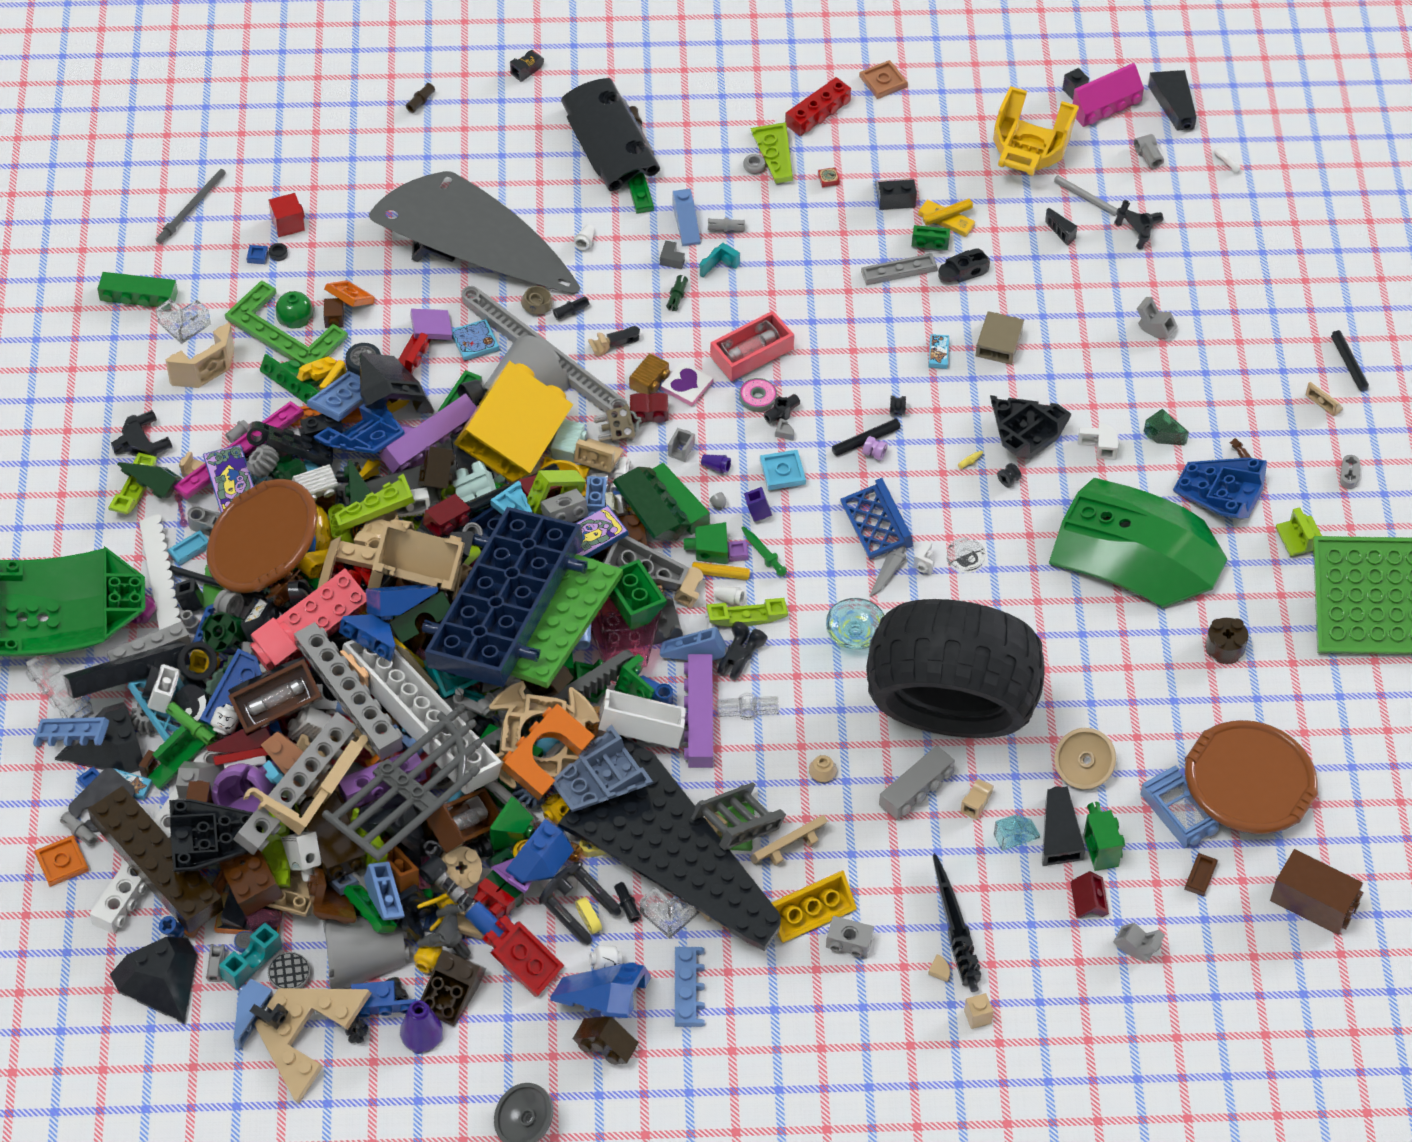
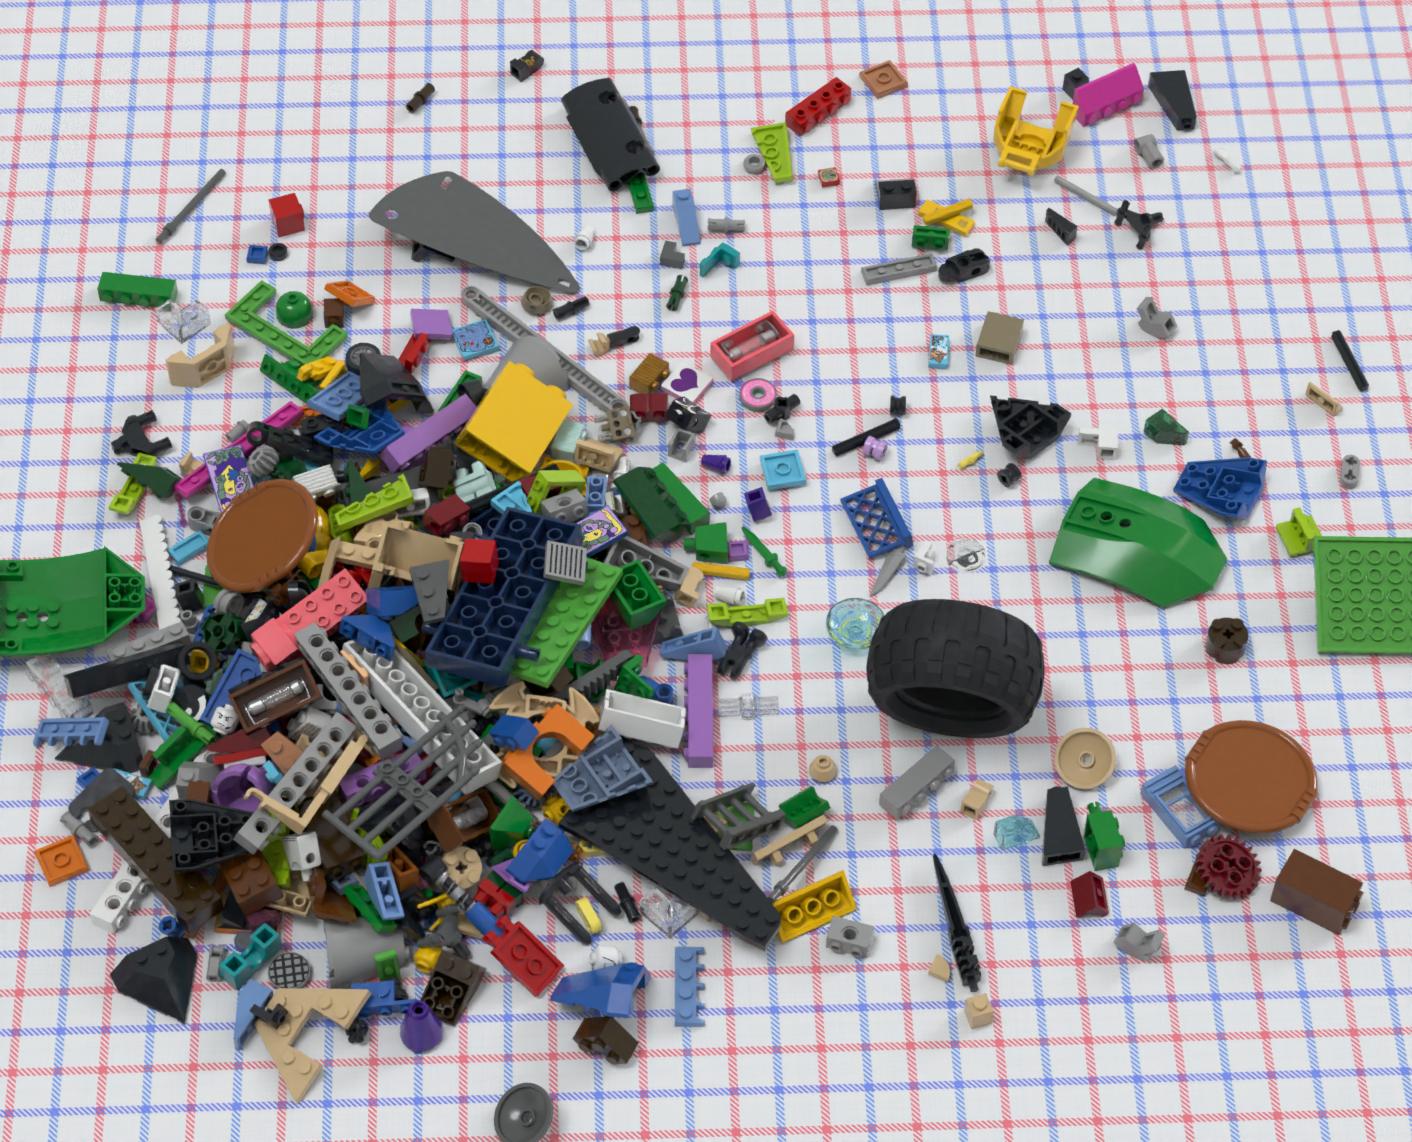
(357, 416): none -> green slope
(387, 965): none -> bright green plate
(431, 589): none -> dark grey wing
(479, 561): none -> red head
(513, 732): none -> blue brick
(565, 562): none -> light grey tile
(684, 414): none -> black torso
(783, 885): none -> dark grey bar
(803, 807): none -> green bracket
(1228, 867): none -> dark red gear

